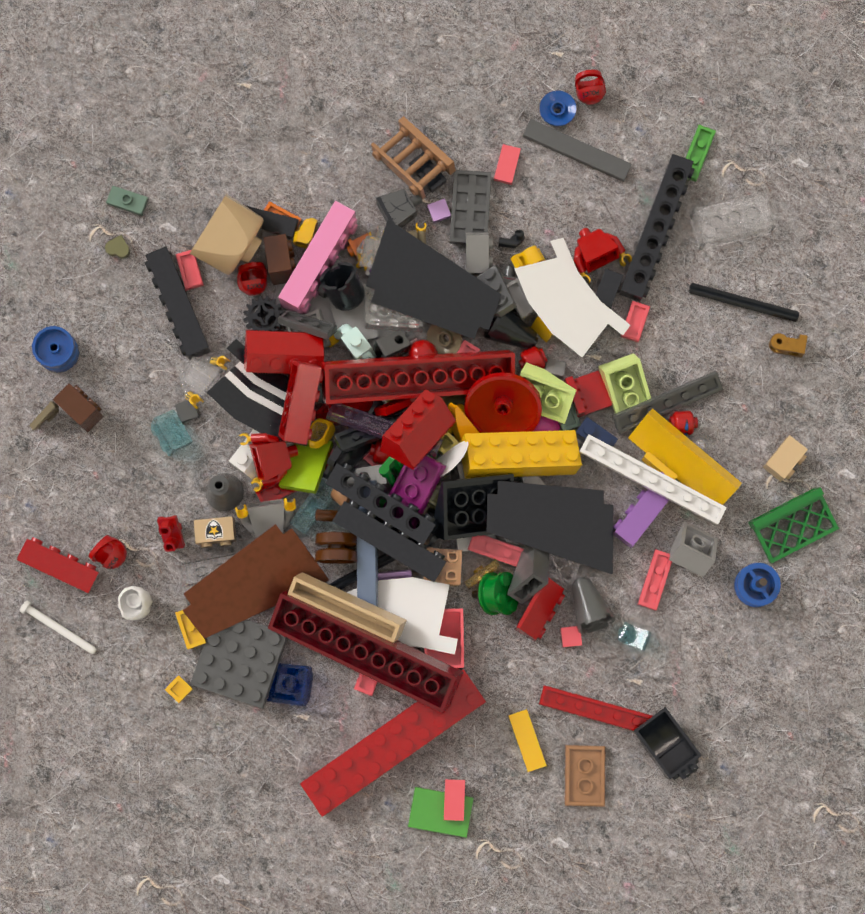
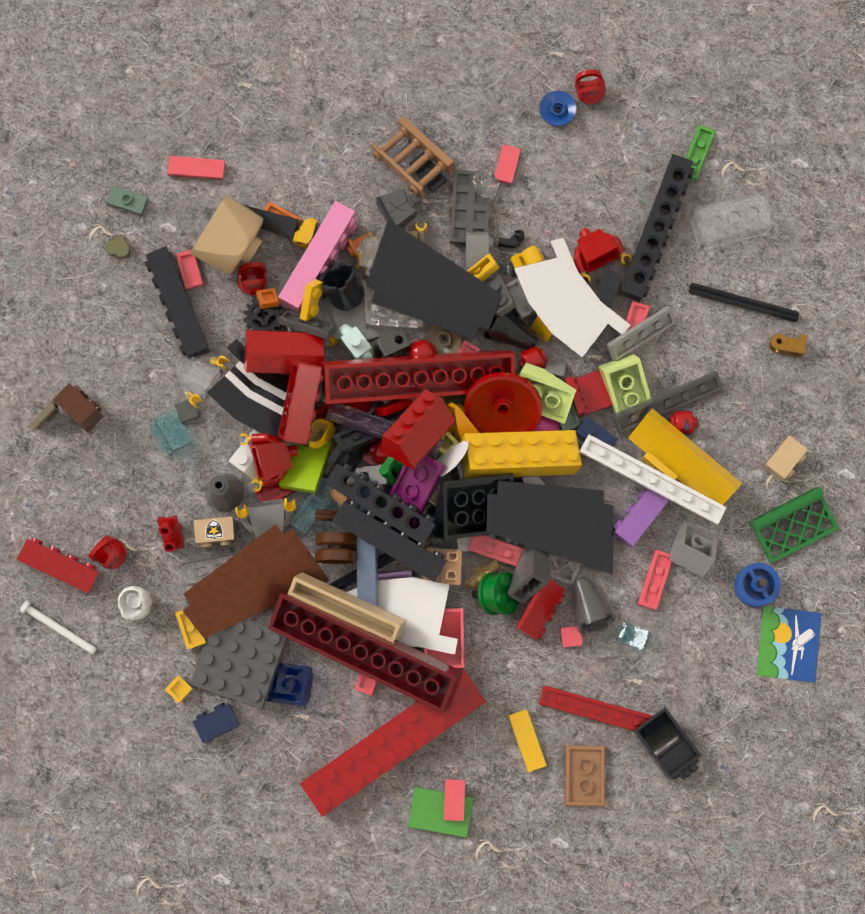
(61, 341): blue wheel -> none
(196, 167): none -> coral tile
(216, 723): none -> dark blue brick
(267, 298): none -> orange tile
(279, 258): reddish brown brick -> none
(311, 299): none -> yellow plate
(439, 211): lavender tile -> none
(483, 271): none -> yellow tile
(485, 183): none -> clear head
(577, 150): dark grey tile -> none
(641, 333): none -> light grey tile
(789, 644): none -> sticker

